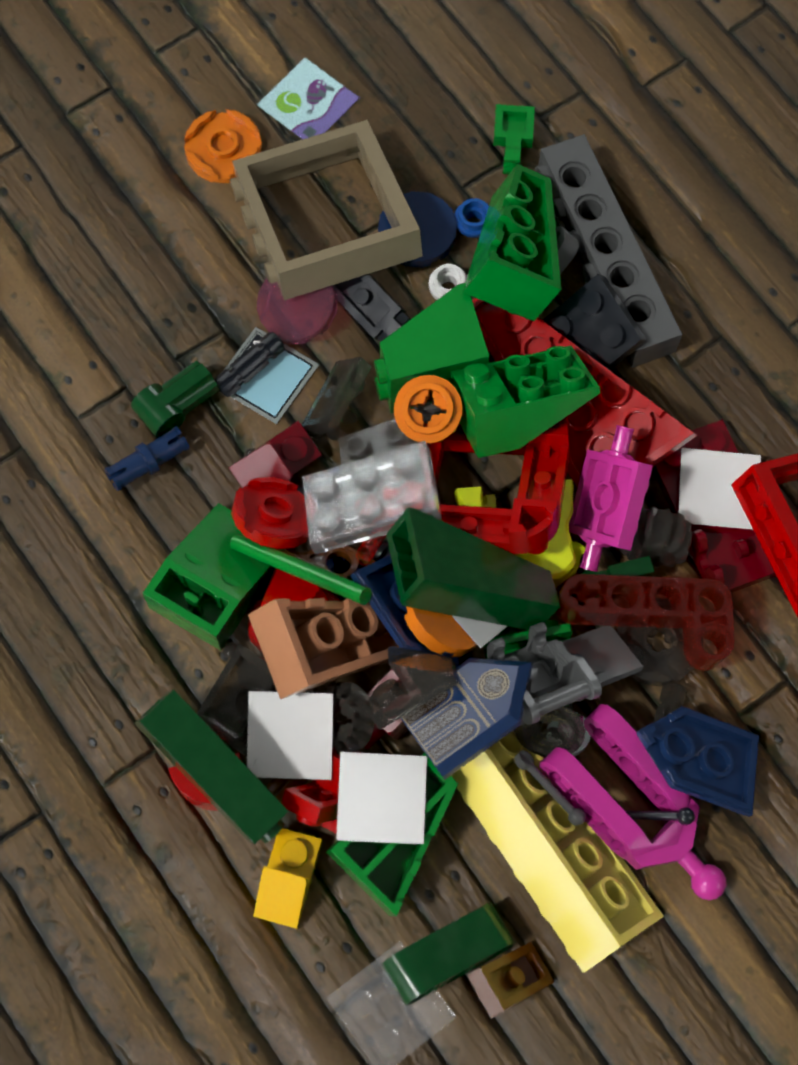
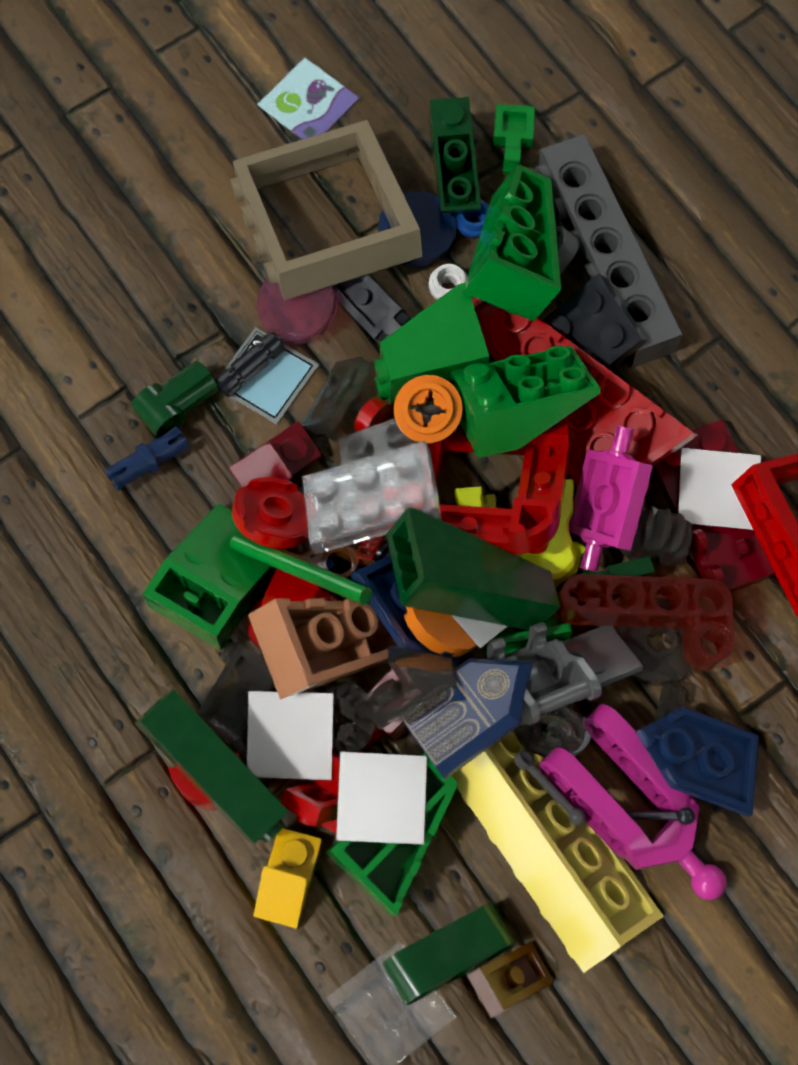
(217, 141): orange tile -> none
(373, 413): none -> red tile
(454, 155): none -> dark green slope

